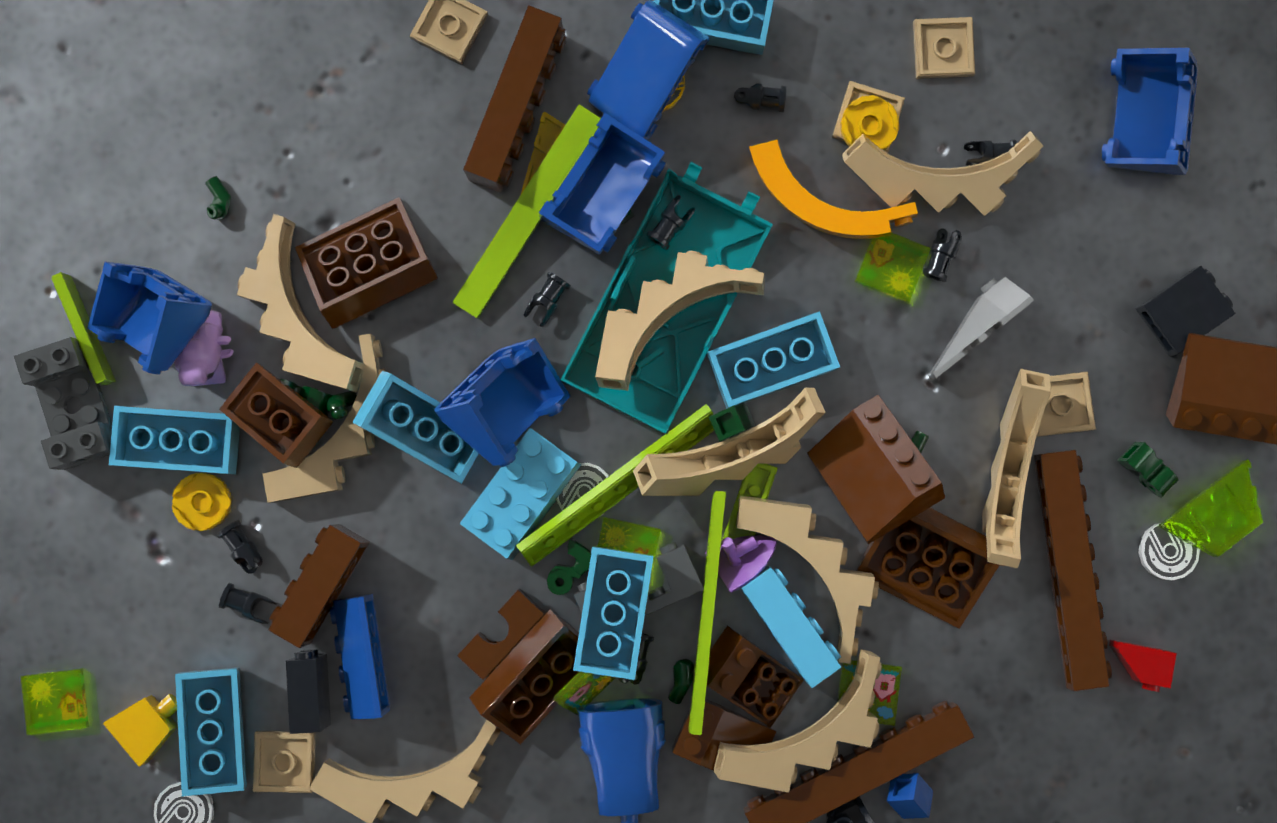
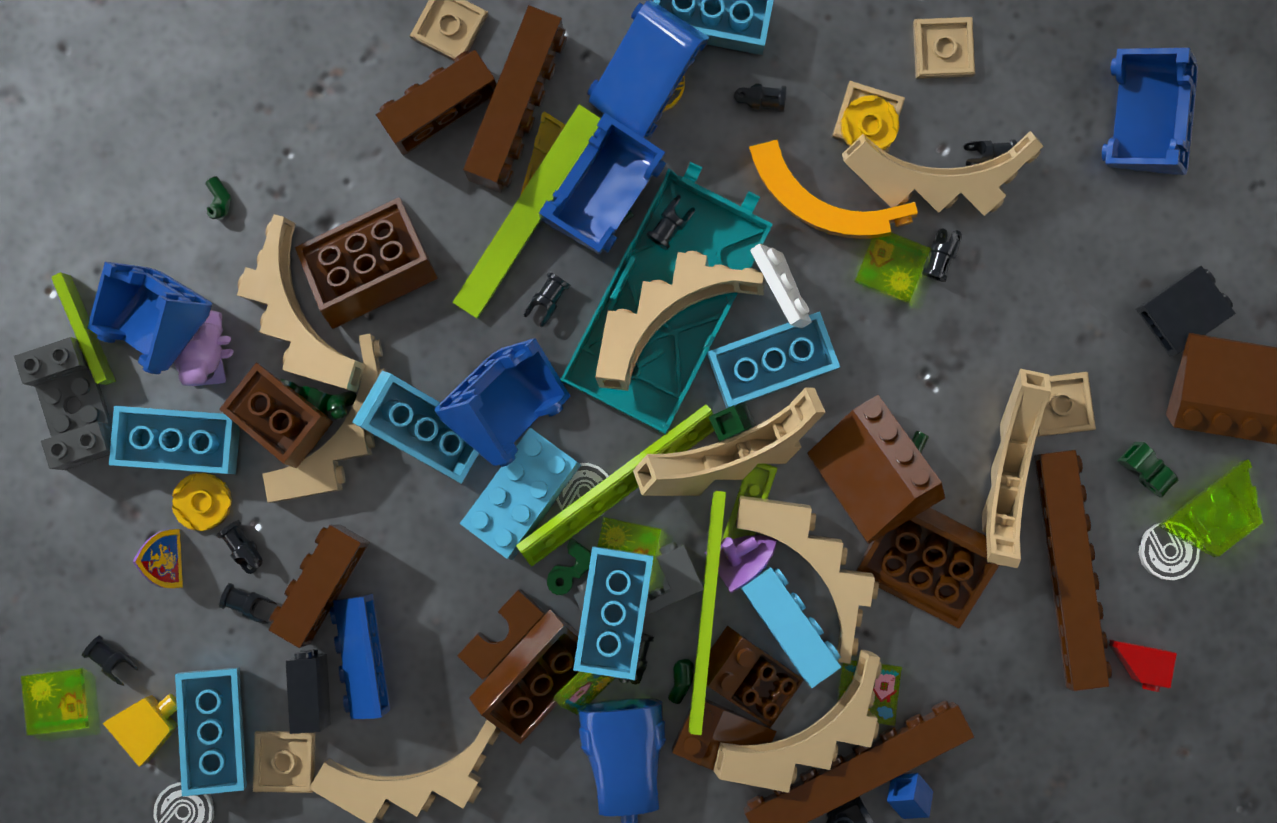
(106, 657): none -> black piece
(161, 559): none -> shield
(437, 102): none -> reddish brown brick
(779, 278): none -> white wing
(990, 311): light grey wedge -> none

